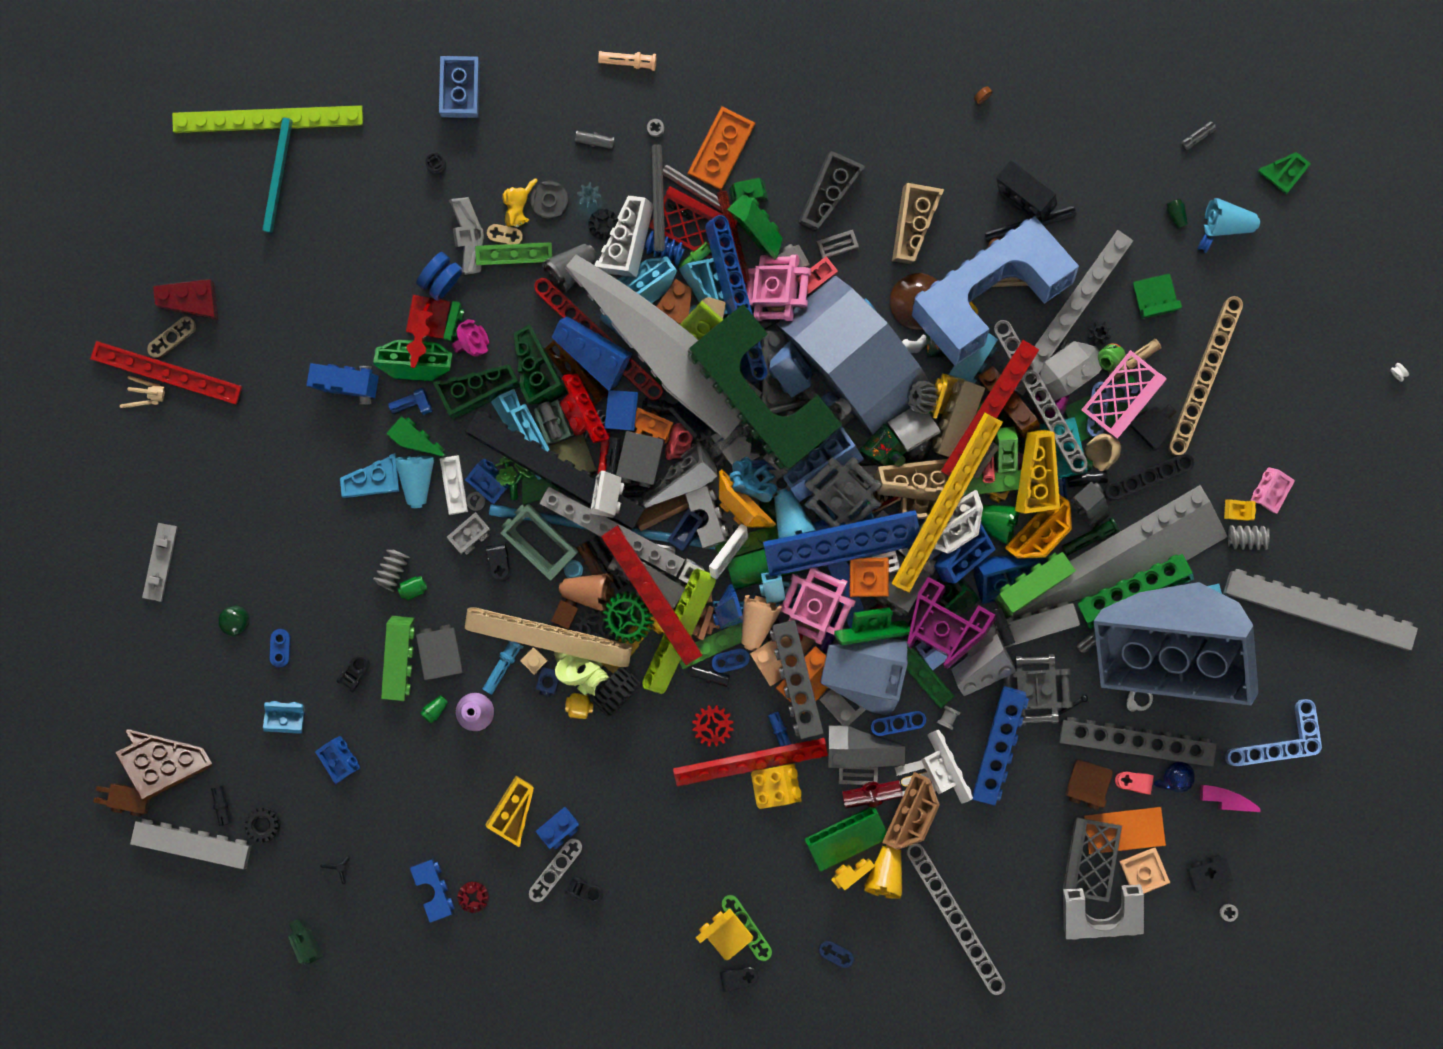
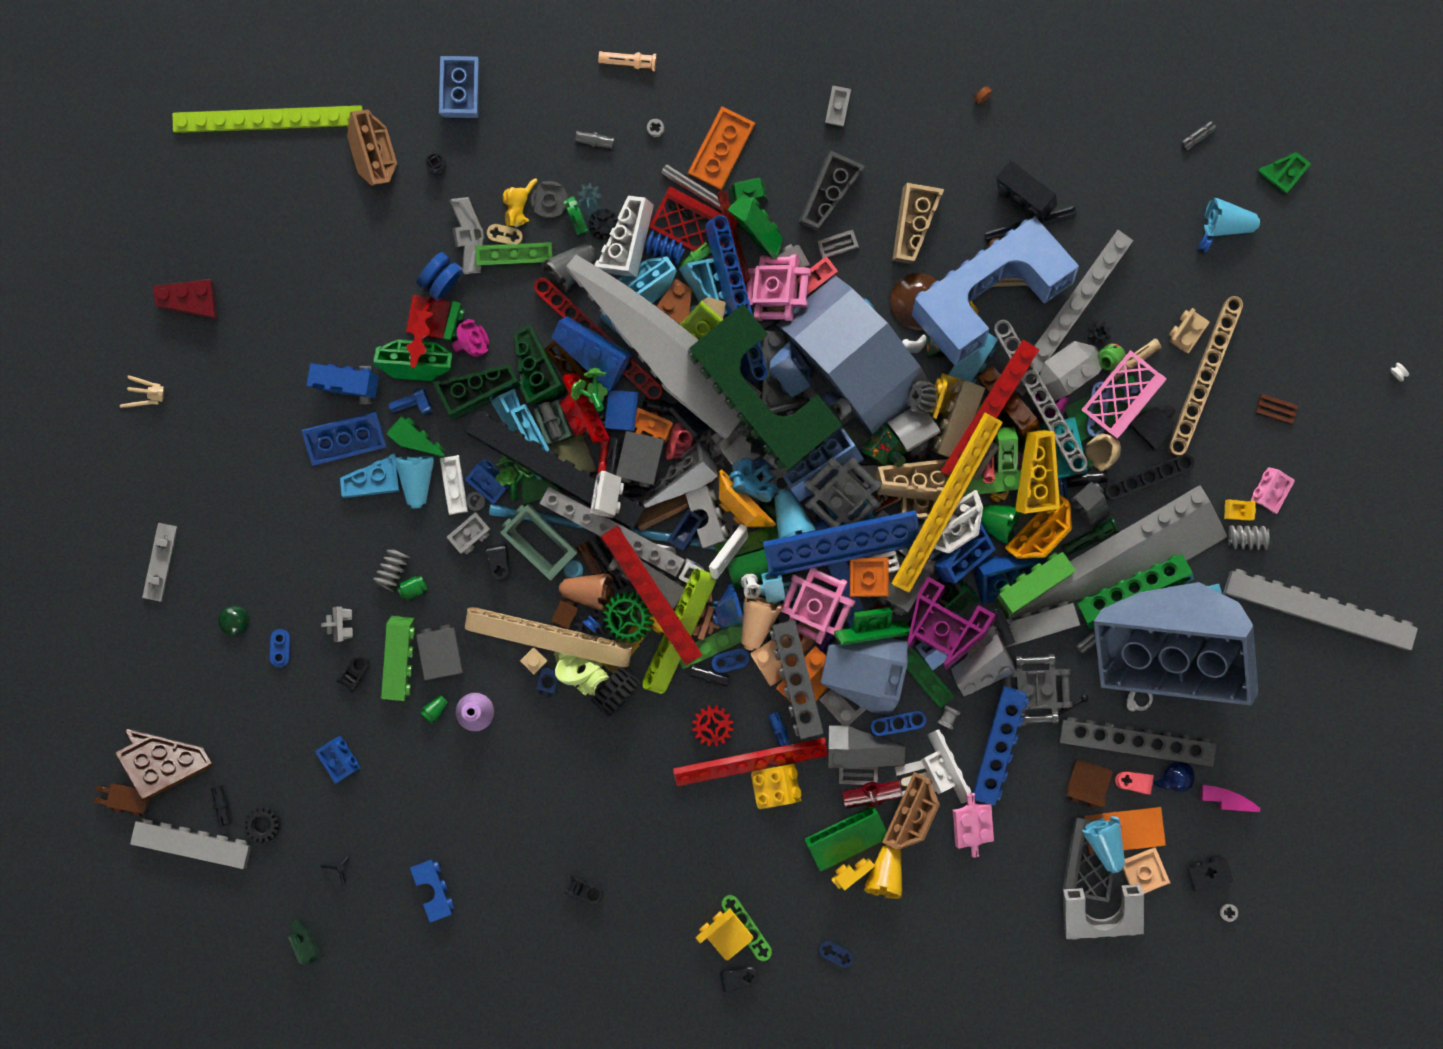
(163, 350): dark tan beam -> none
(166, 372): red plate -> none
(277, 175): teal tile -> none
(283, 717): dark azure bracket -> none
(339, 633): none -> light grey hips
(344, 438): none -> blue slope
(371, 147): none -> medium nougat wedge
(482, 896): dark red gear -> none
(507, 658): dark azure pin -> none
(511, 812): yellow wedge -> none
(553, 868): light grey beam -> none
(557, 828): blue bracket -> none
(575, 215): none -> green plate
(578, 706): yellow head -> none
(592, 624): none -> blue bush
(595, 390): none -> bright green plant
(658, 198): dark grey axle -> none
(749, 588): none -> white bush
(837, 106): none -> light grey plate
(962, 925): light grey beam -> none
(973, 825): none -> bright pink plate
(1107, 842): none -> medium azure cone
(1156, 296): green bracket -> none
(1177, 212): dark green cone -> none
(1188, 331): none -> tan bracket
(1282, 747): light blue beam -> none
(1292, 413): none -> copper tile

